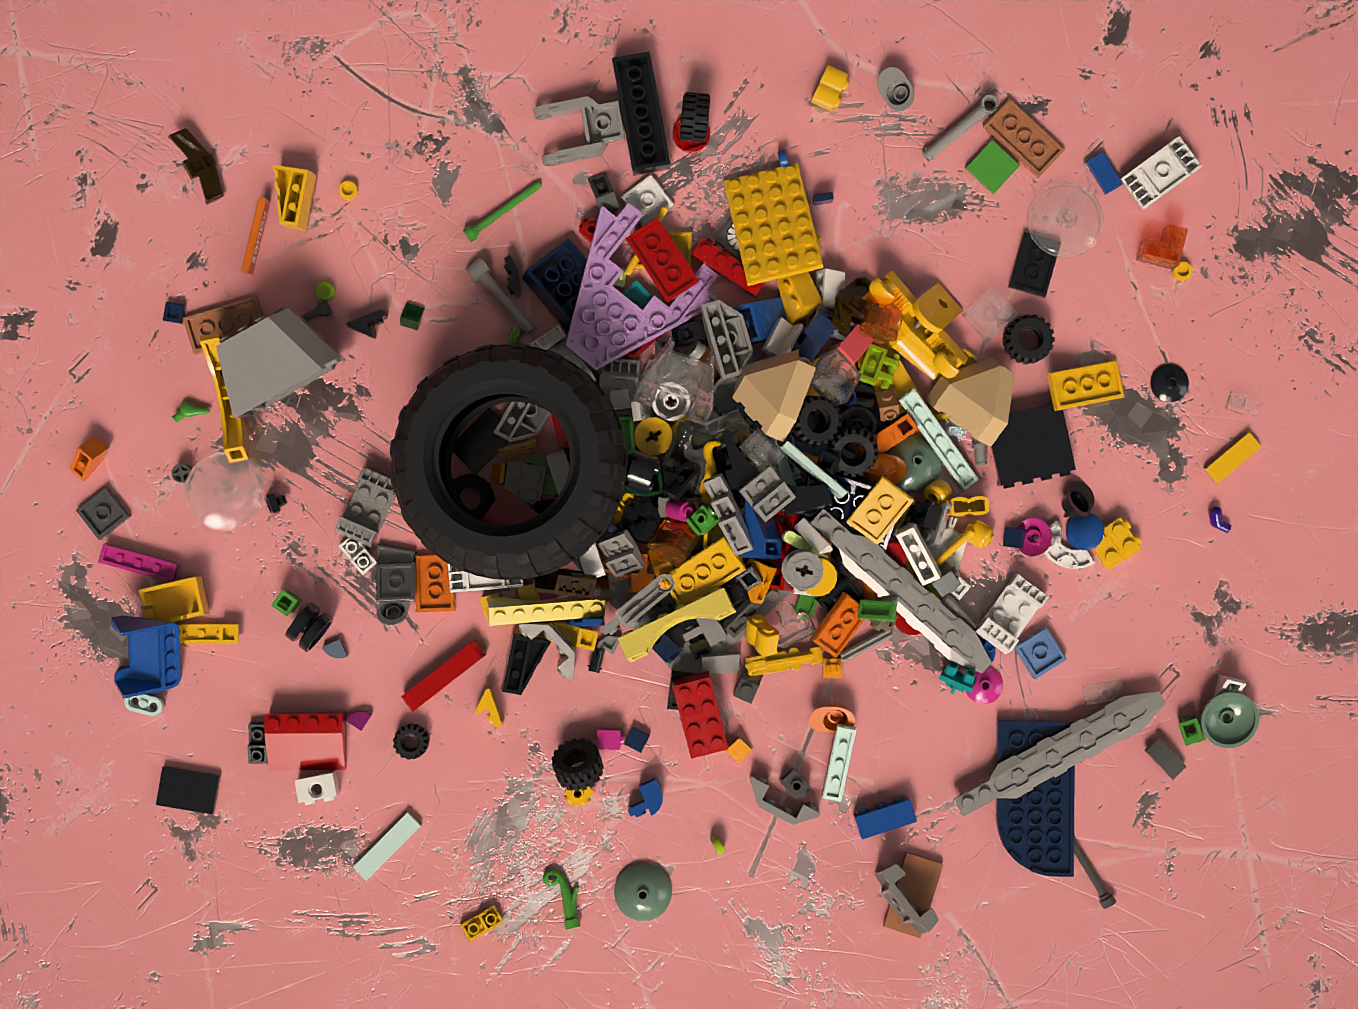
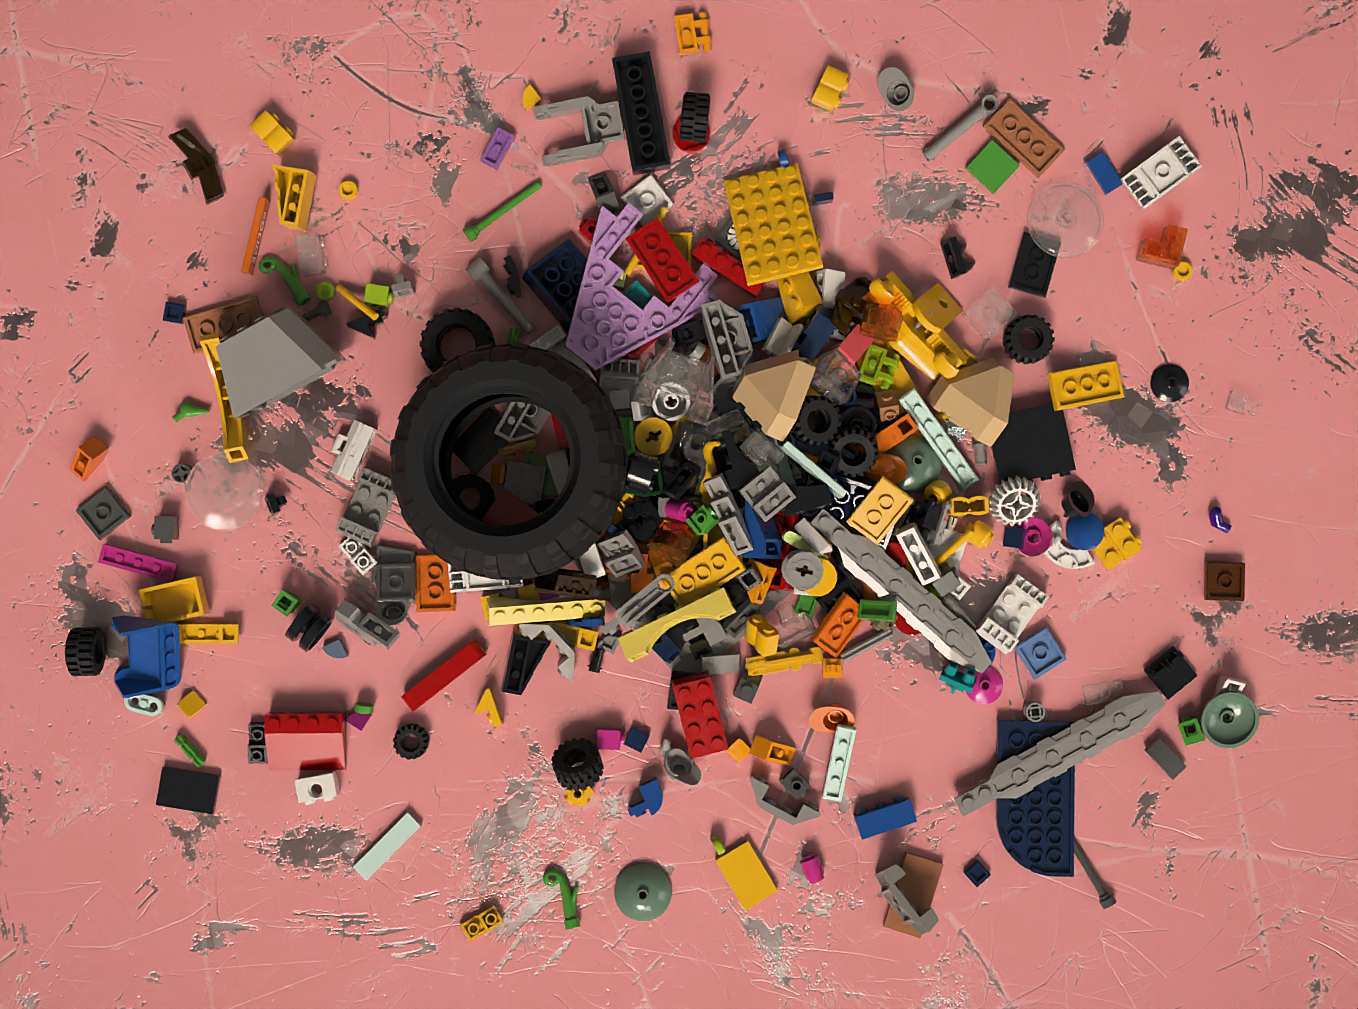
(85, 651): none -> black tyre
(165, 528): none -> dark grey brick
(189, 749): none -> bright green axle
(191, 704): none -> yellow slope
(271, 132): none -> yellow brick
(291, 278): none -> bright green plant
(311, 254): none -> clear brick
(351, 458): none -> white piece
(357, 302): none -> yellow bar
(363, 707): none -> bright green tile
(365, 625): none -> light grey plate
(378, 295): none -> lime brick
(403, 287): none -> light grey tile
(411, 316): dark green slope -> none
(444, 323): none -> black tyre
(497, 148): none -> medium lavender plate
(530, 98): none -> yellow tile
(679, 765): none -> light grey hair
(686, 34): none -> light orange plate
(746, 875): none -> yellow tile
(772, 750): none -> light orange slope
(812, 868): none -> dark pink brick
(955, 262): none -> black tile
(977, 873): none -> dark blue tile
(1019, 505): none -> white gear
(1033, 711): none -> light grey wheel
(1170, 672): none -> black hinge
(1224, 581): none -> reddish brown plate
(1232, 458): yellow tile -> none

